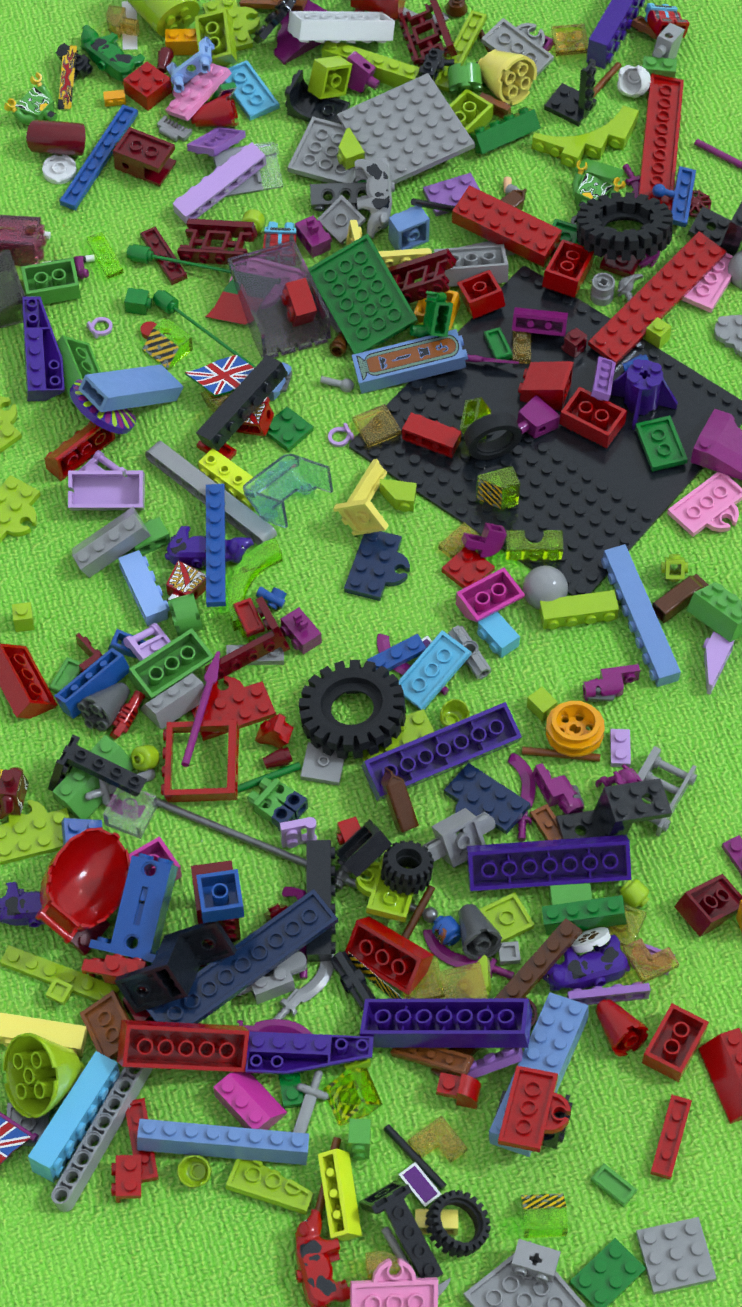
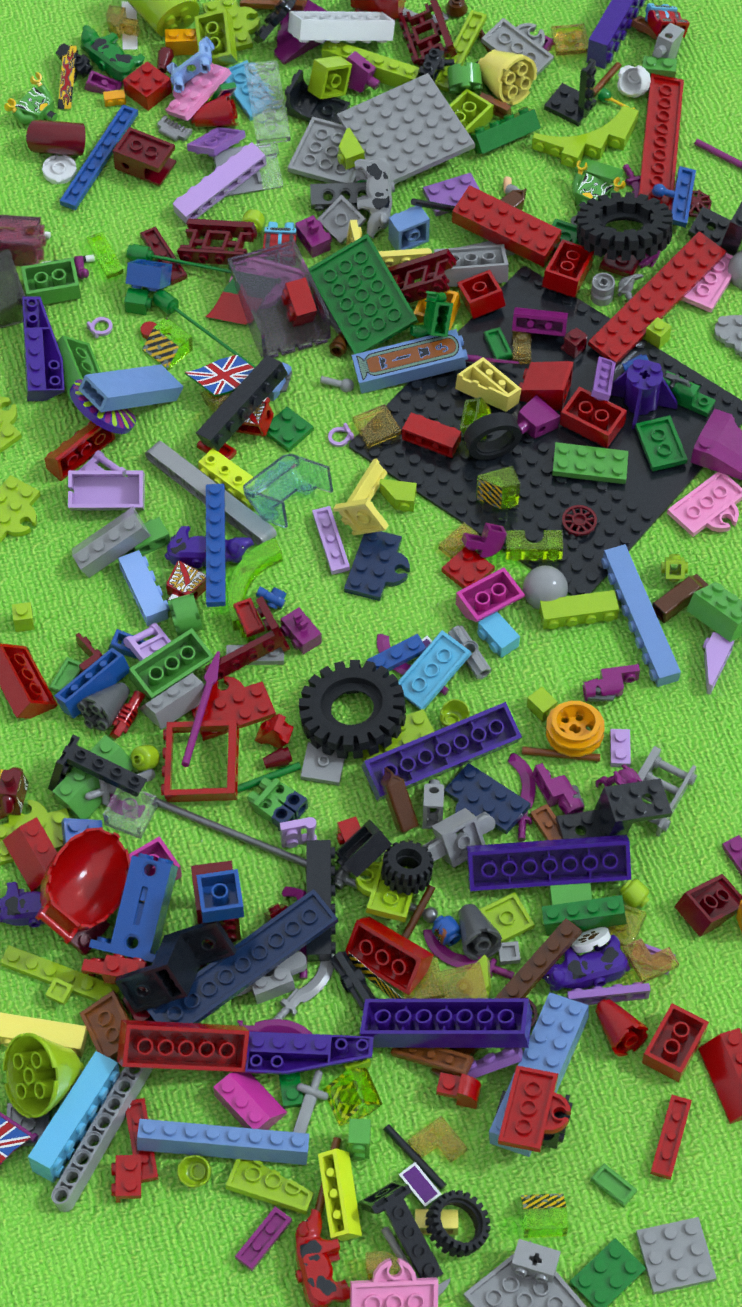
(31, 851): none -> red slope
(99, 83): none -> magenta slope
(148, 274): none -> blue brick
(263, 1238): none -> magenta plate
(267, 102): none -> clear plate
(331, 540): none -> lavender plate
(433, 799): none -> light grey torso
(488, 382): none -> light yellow wedge
(579, 520): none -> dark red wheel
(590, 463): none -> bright green plate
(606, 96): none -> green hinge
(688, 394): none -> green plate

